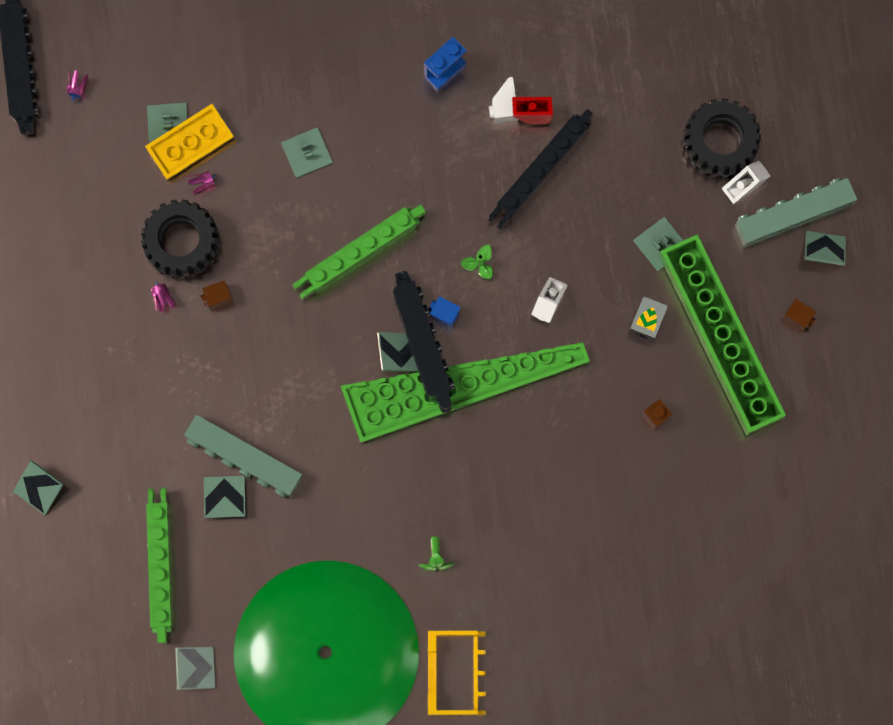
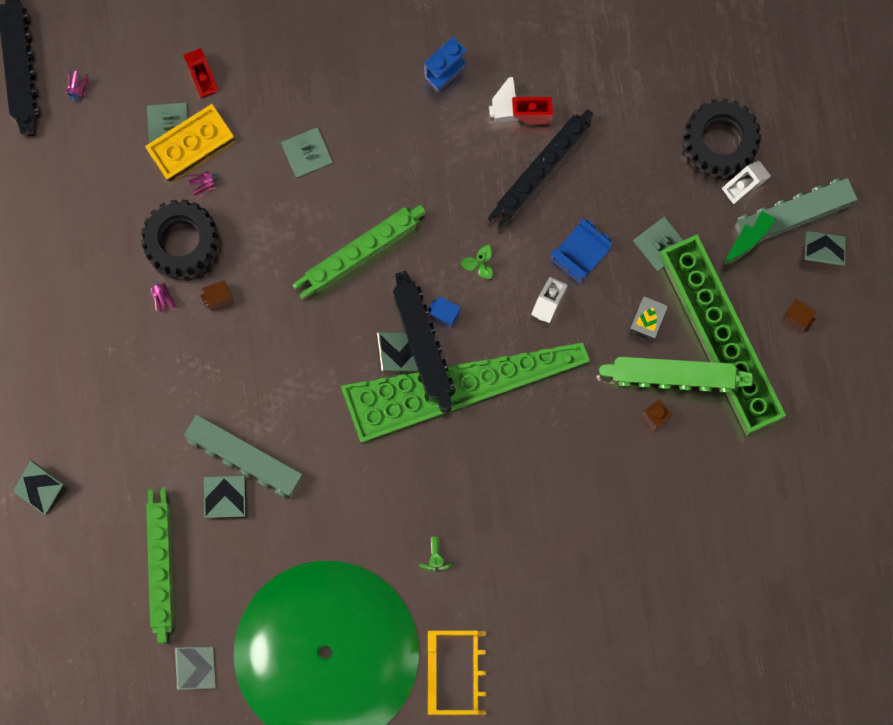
(200, 72): none -> red slope
(581, 250): none -> blue panel
(677, 372): none -> bright green hinge
(750, 237): none -> green slope

